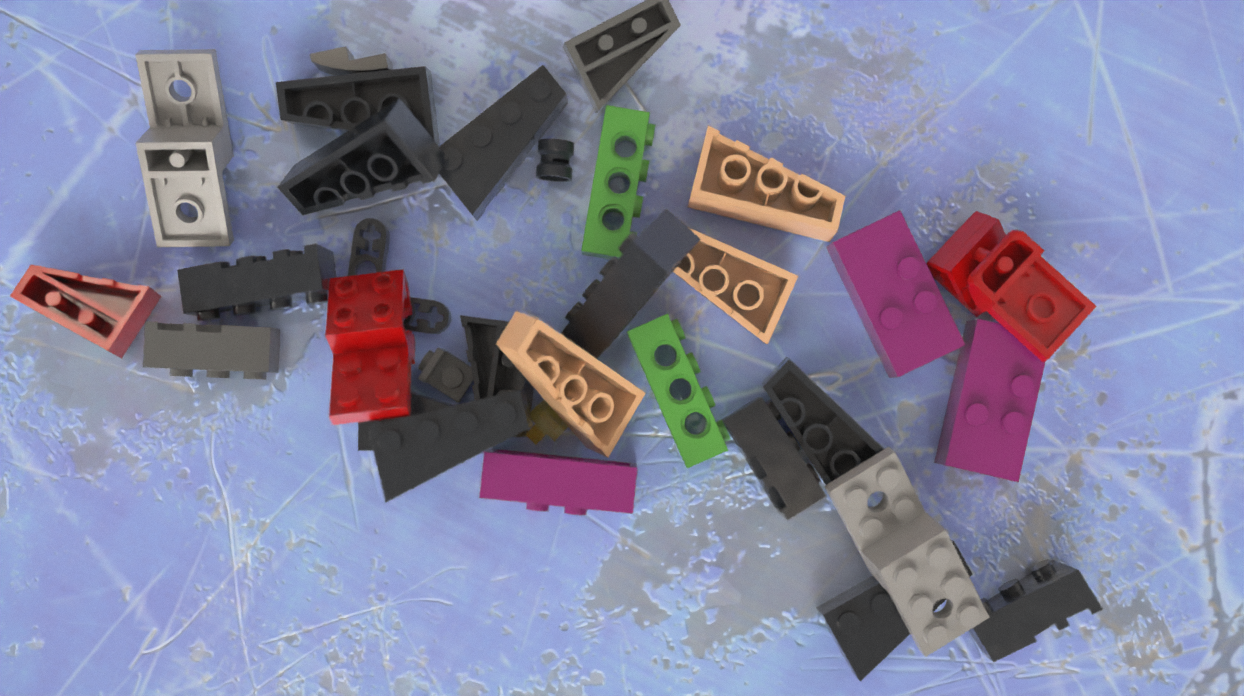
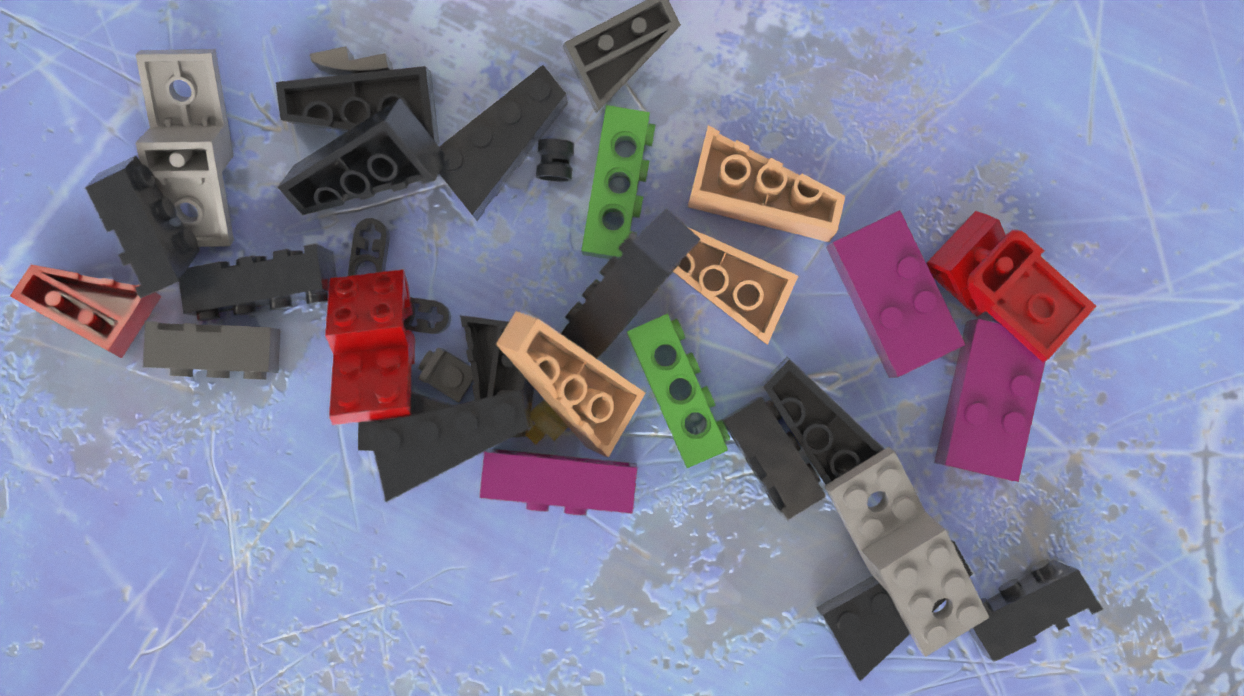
(144, 223): none -> black wedge

